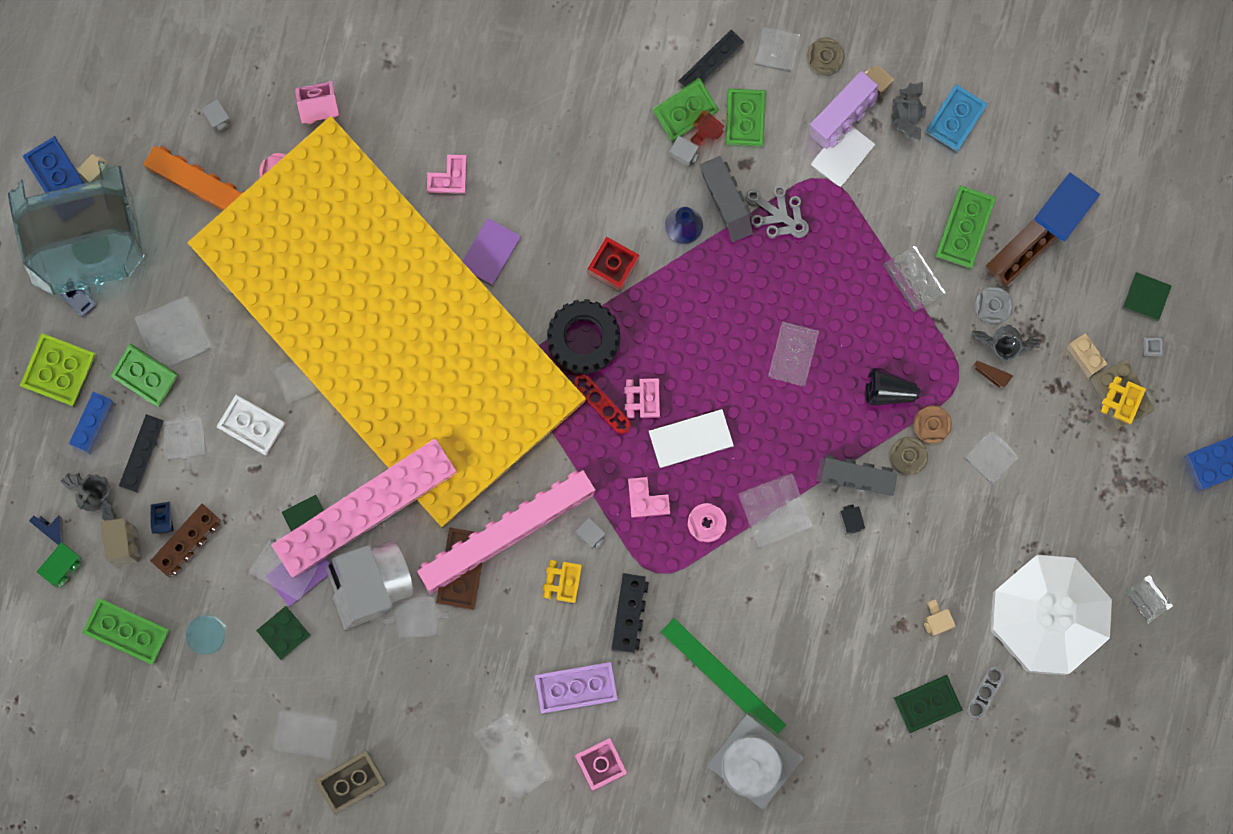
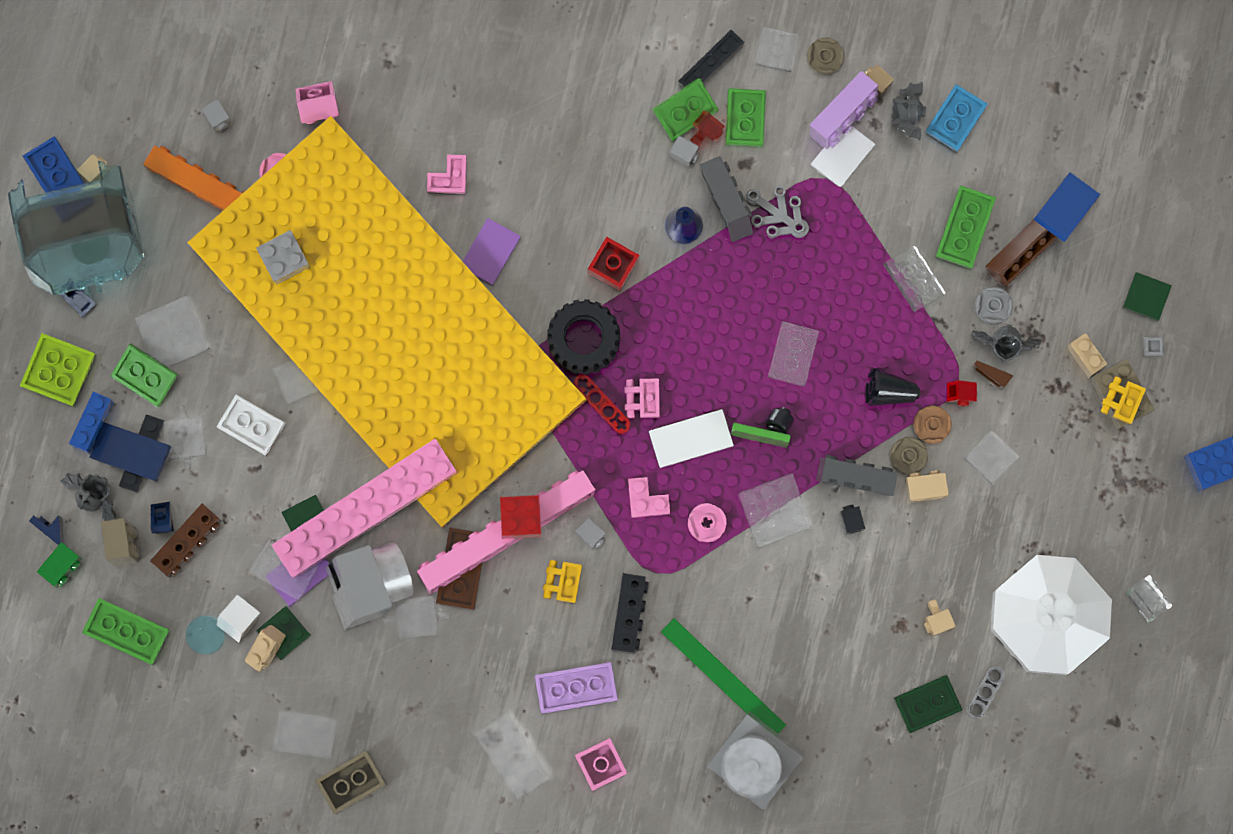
(130, 452): none -> dark blue tile
(238, 618): none -> white head
(264, 648): none -> tan brick
(283, 257): none -> light grey brick
(520, 517): none -> red brick
(760, 435): none -> bright green tile
(780, 420): none -> black head
(926, 486): none -> tan brick
(962, 392): none -> red brick

